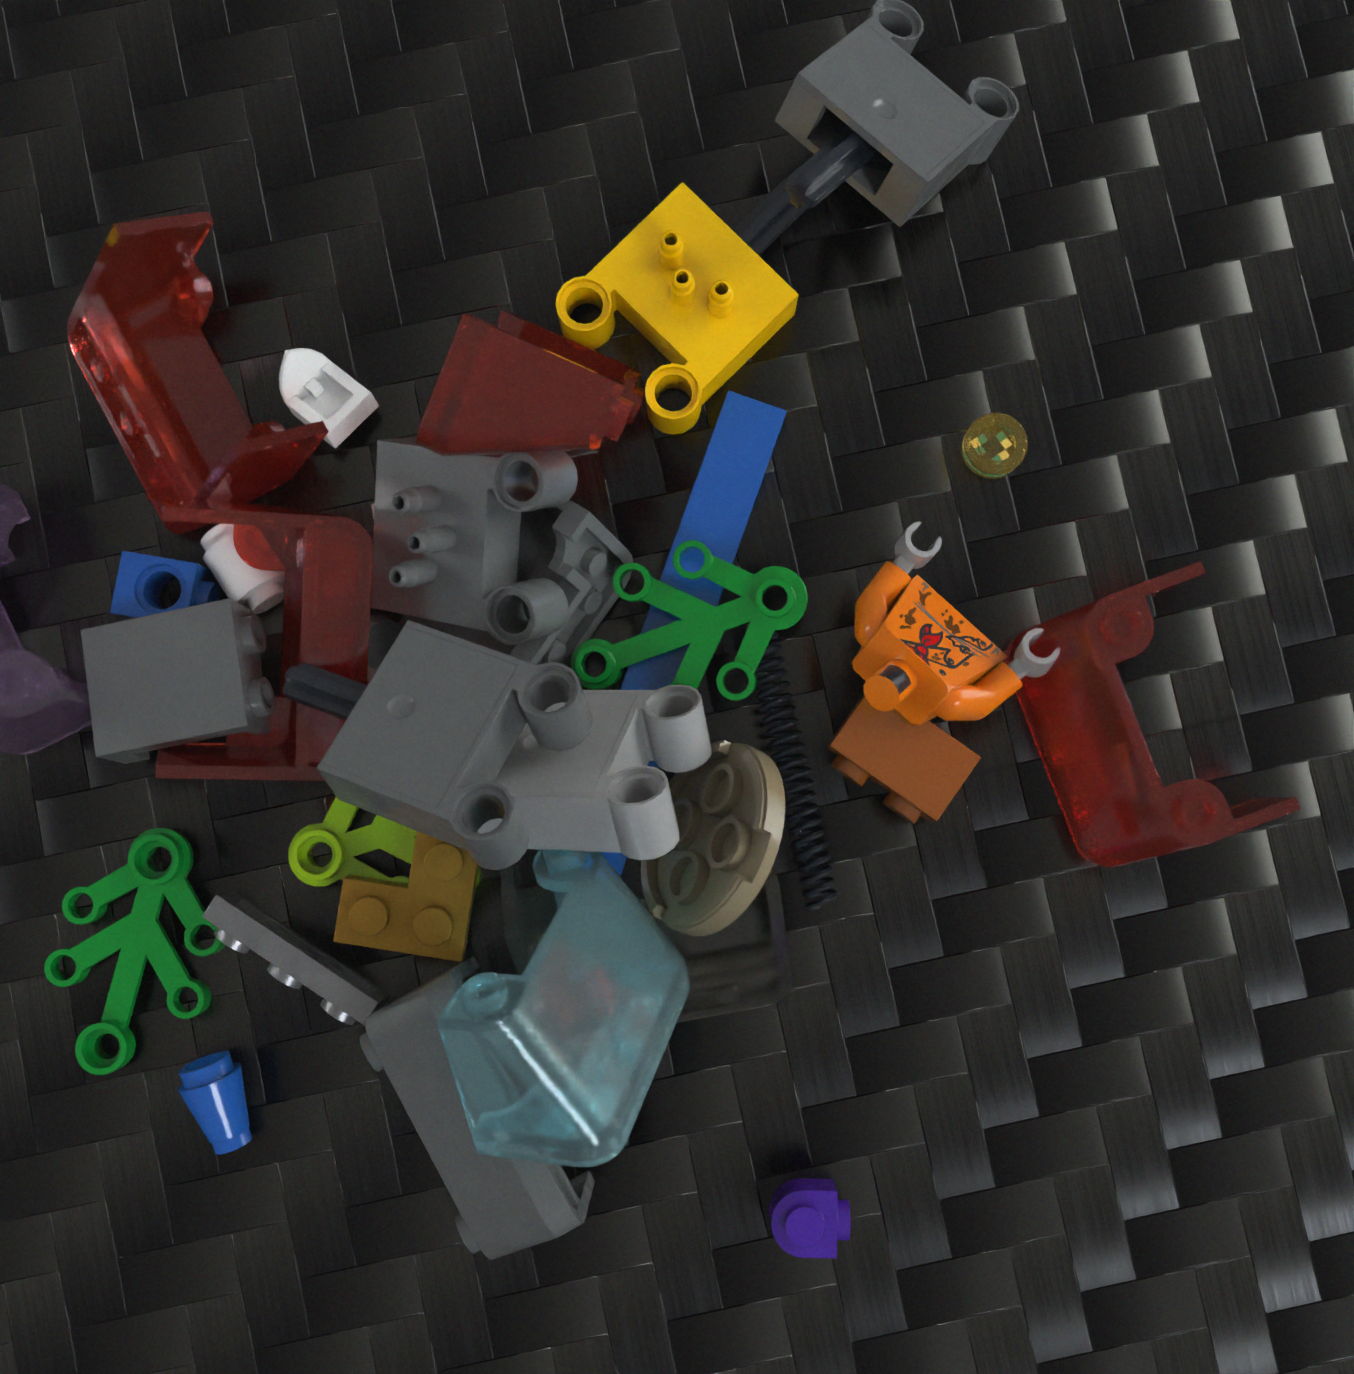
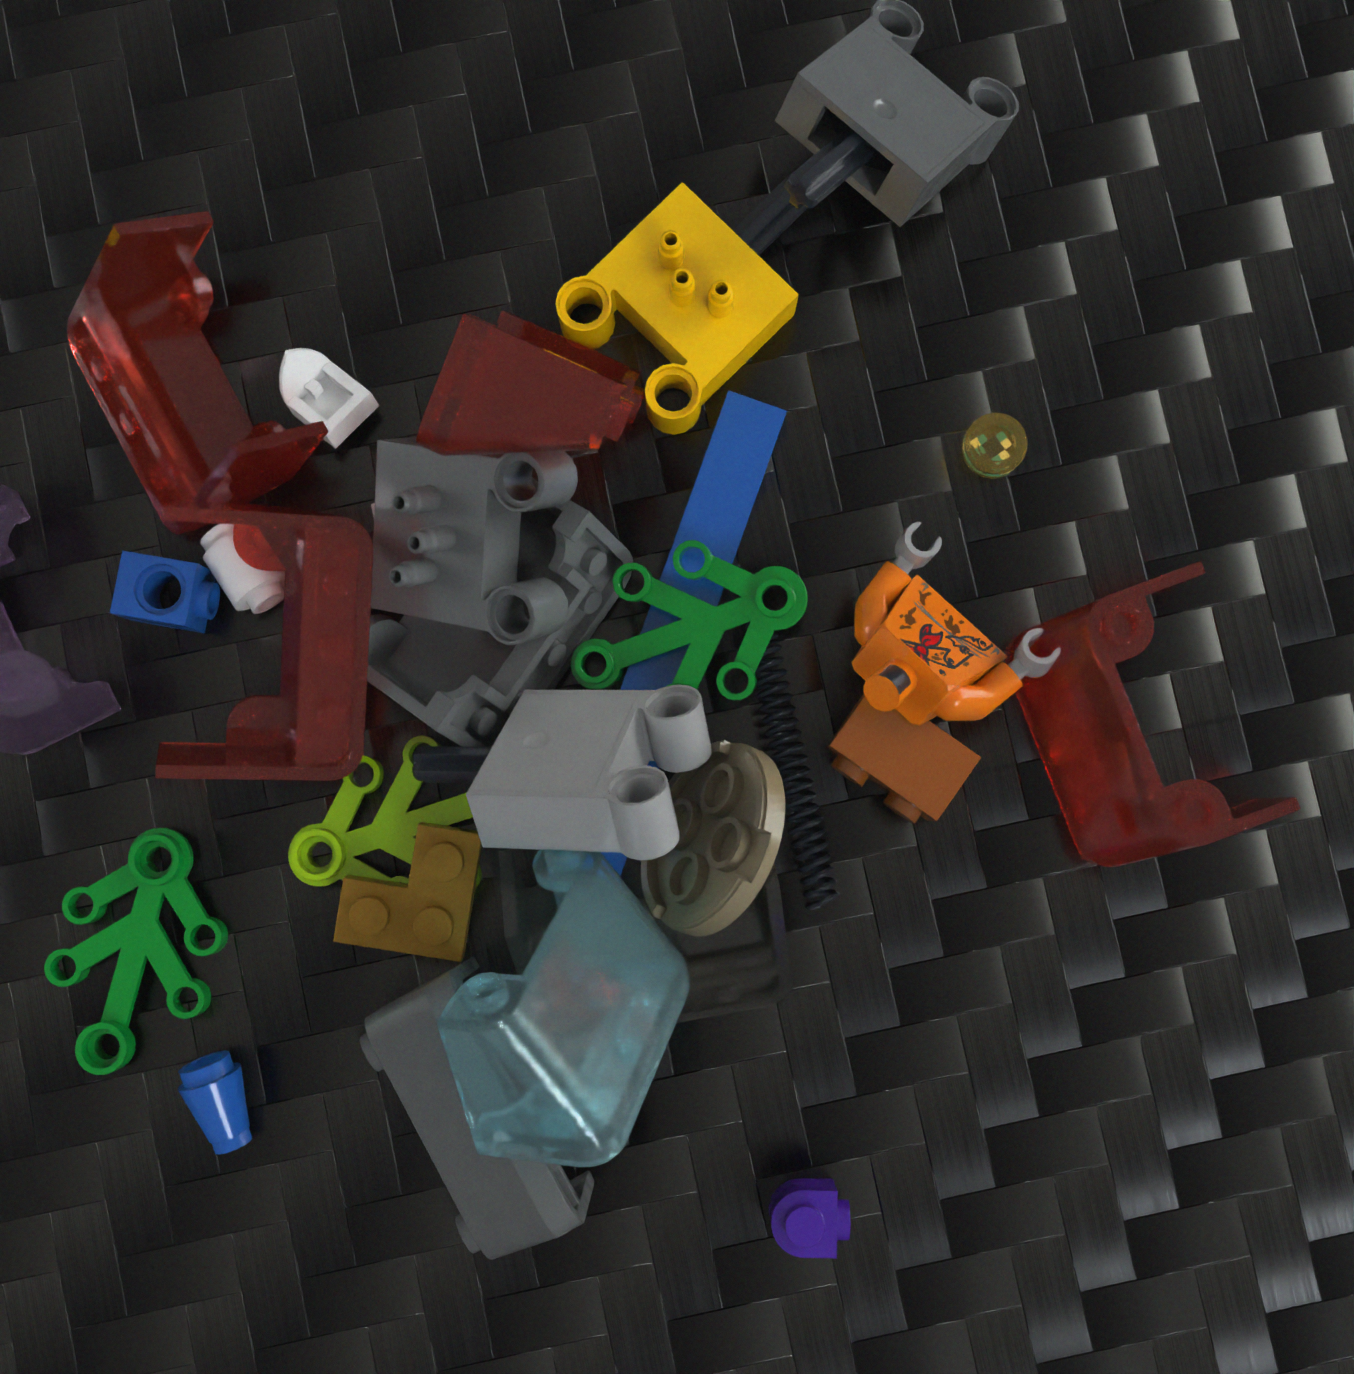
(176, 679): dark grey panel -> none
(294, 958): flat silver plate -> none
(437, 732): dark grey piece -> none

